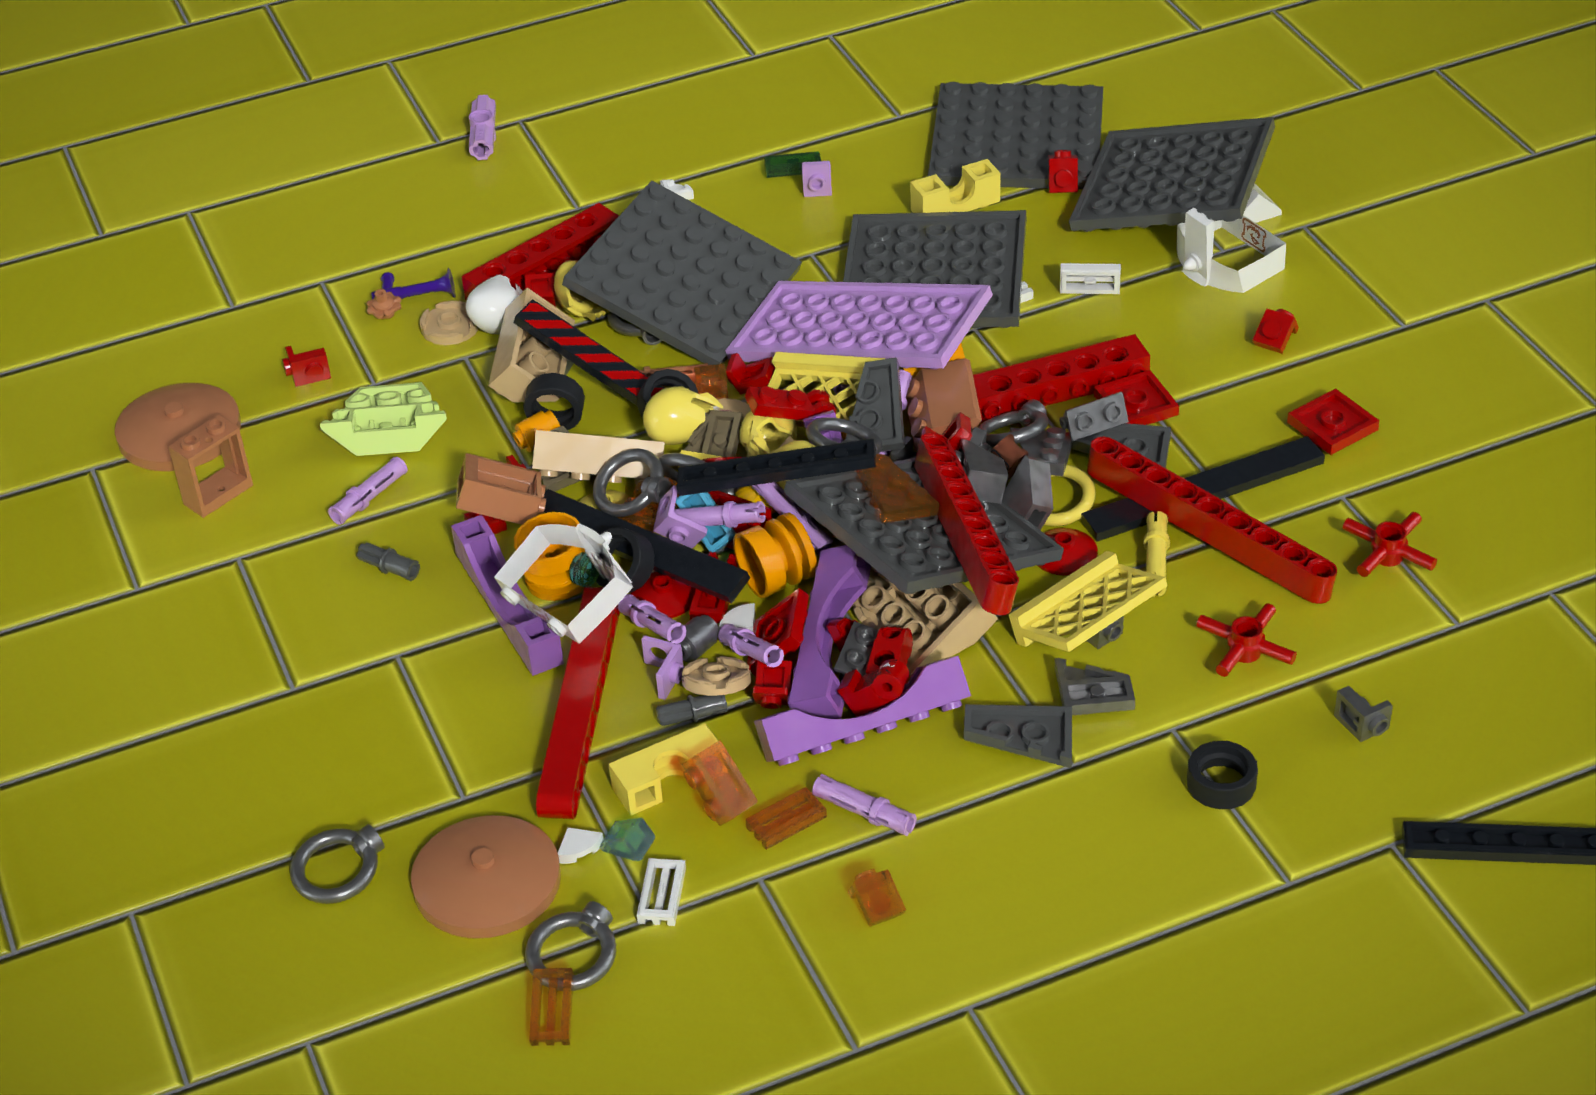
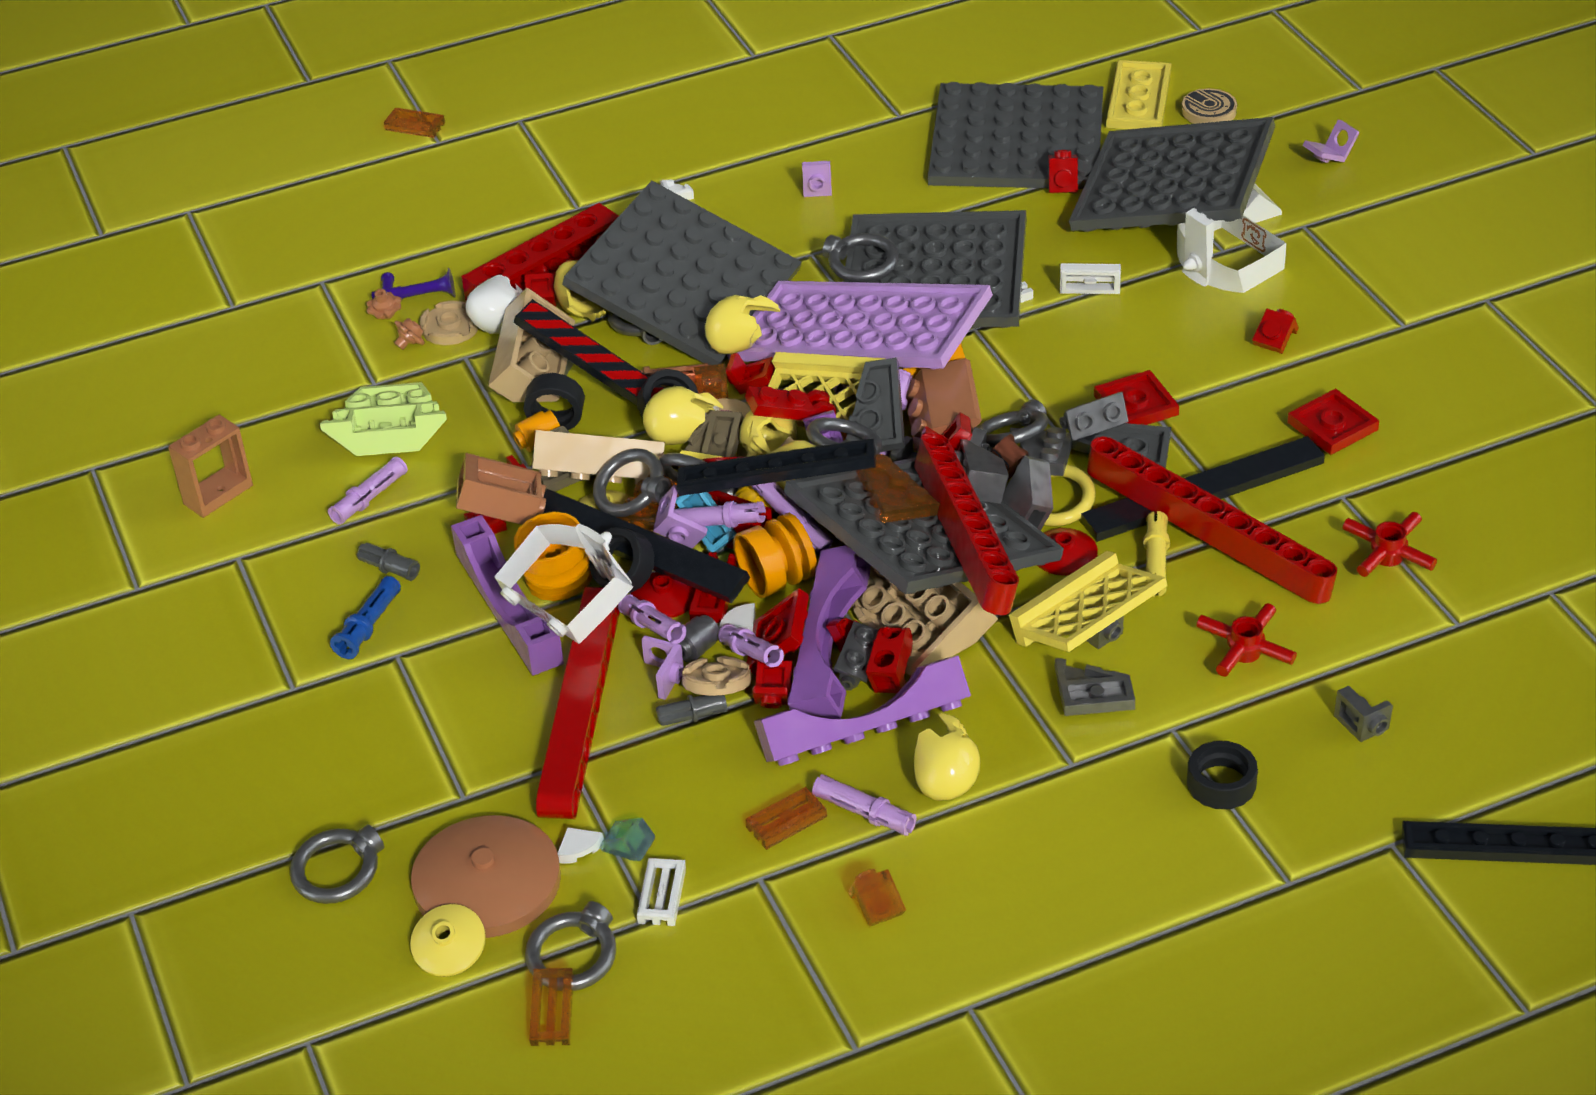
(166, 416): nougat dish -> none
(306, 366): red bracket -> none
(360, 625): none -> blue pin
(409, 333): none -> nougat plant
(414, 122): none -> clear orange tile
(453, 953): none -> light yellow dish
(482, 127): lavender piece -> none
(582, 571): clear green tile -> none
(638, 775): light yellow arch -> none
(718, 783): clear orange bracket -> none
(730, 326): none -> light yellow helmet
(788, 163): clear green tile -> none
(837, 248): none -> flat silver piece
(875, 688): red leg -> none
(946, 764): none -> light yellow helmet
(975, 190): light yellow arch -> none
(1023, 730): dark grey wing -> none
(1059, 375): red brick -> none
(1138, 95): none -> light yellow tile
(1209, 106): none -> tan tile
(1331, 149): none -> lavender bracket

